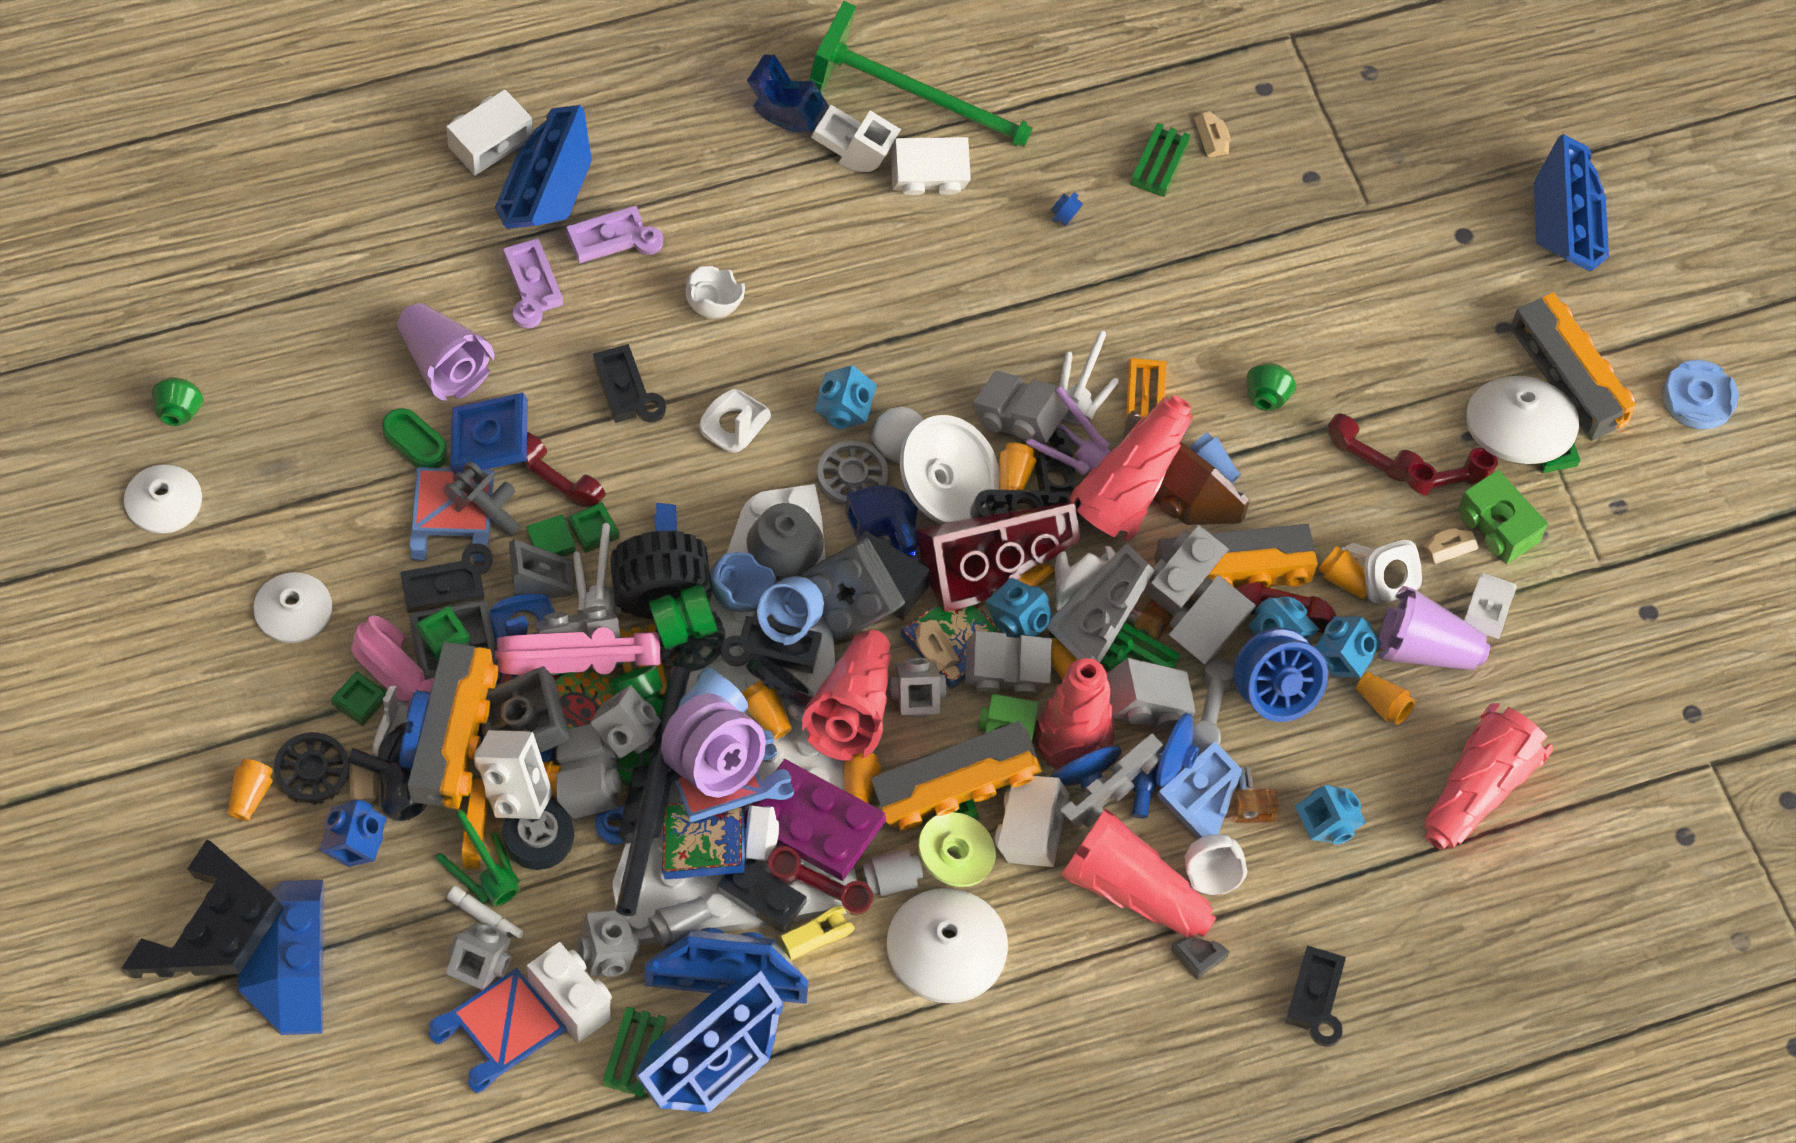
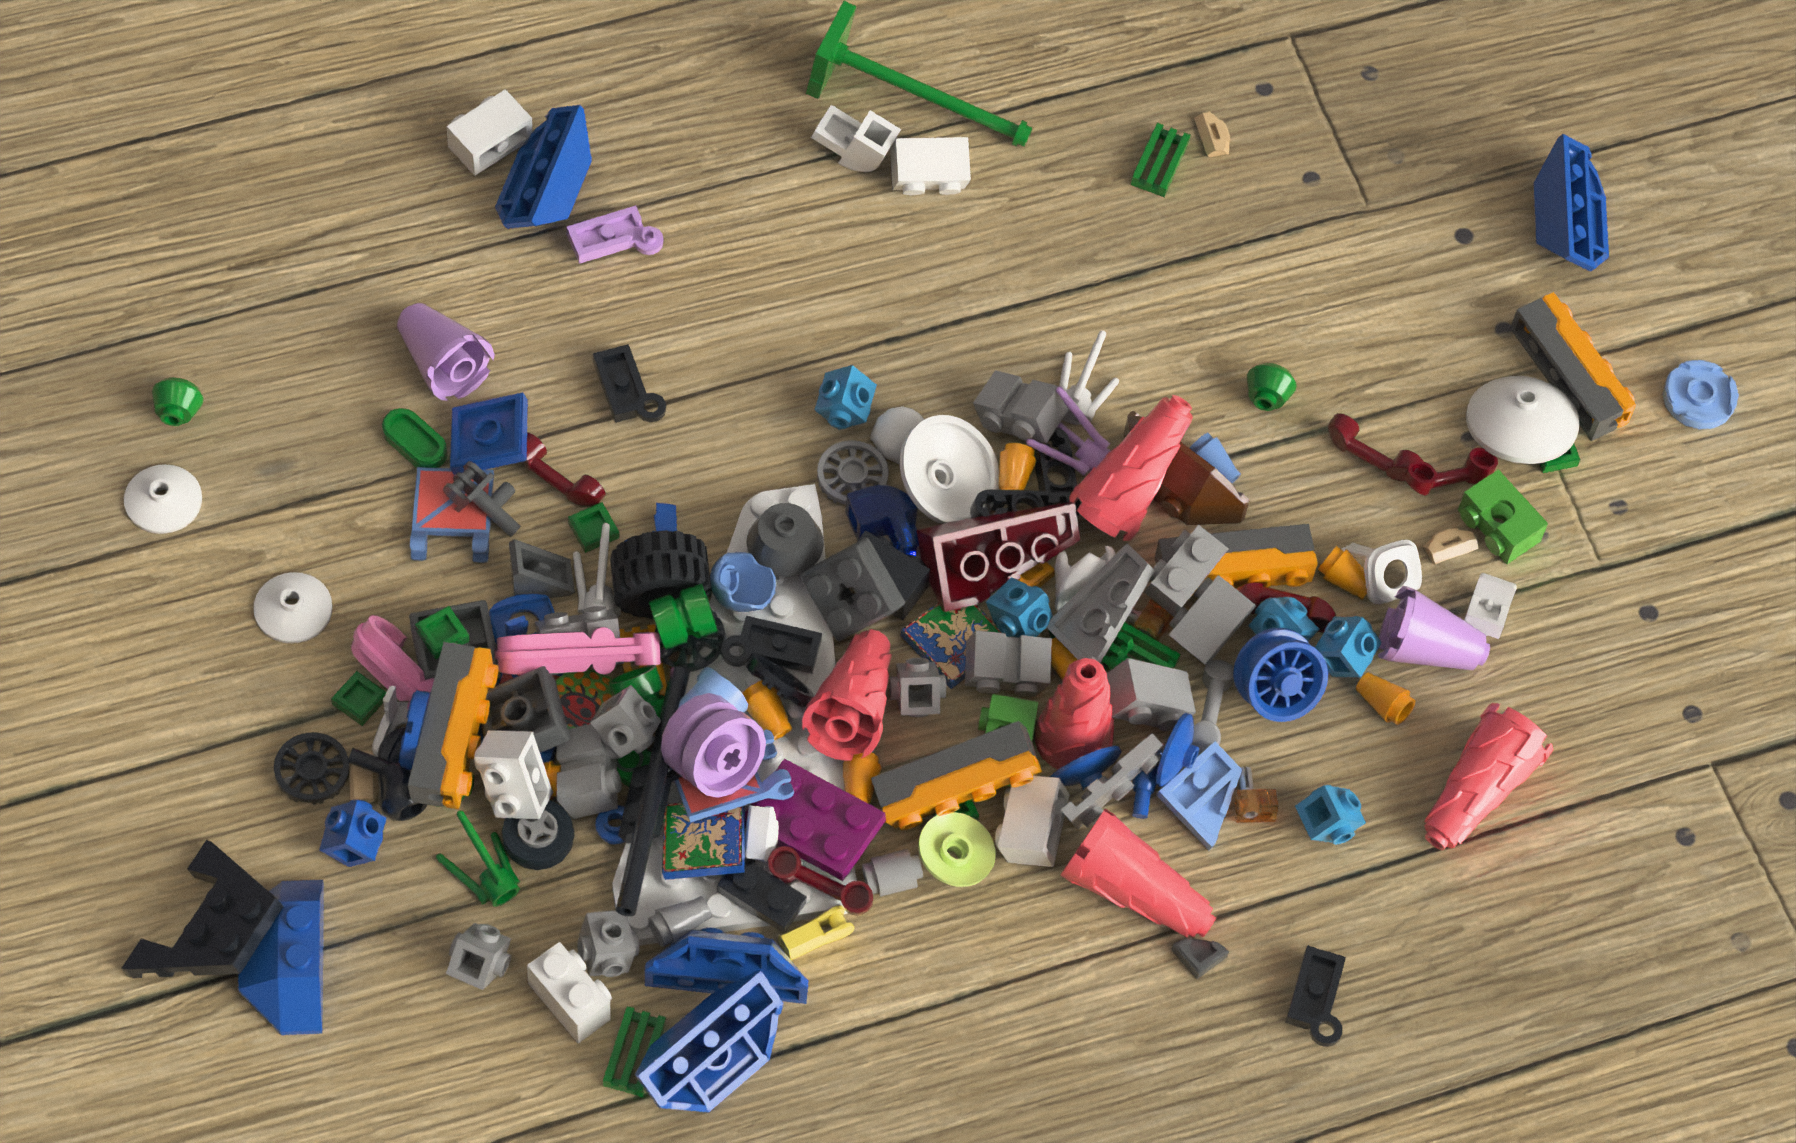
(248, 788): light orange cone -> none
(446, 583): black hinge -> none
(477, 815): light orange tile -> none
(482, 912): white wheel -> none
(503, 1023): flag -> none
(533, 282): lavender hinge -> none
(552, 536): green tile -> none
(713, 292): white hair -> none
(747, 424): white piece -> none
(783, 102): clear blue brick -> none
(793, 603): light blue helmet -> none
(935, 645): tan piece -> none
(942, 966): white dish -> none
(1066, 208): blue plate -> none
(1147, 365): light orange tile -> none
(1215, 864): white hair -> none

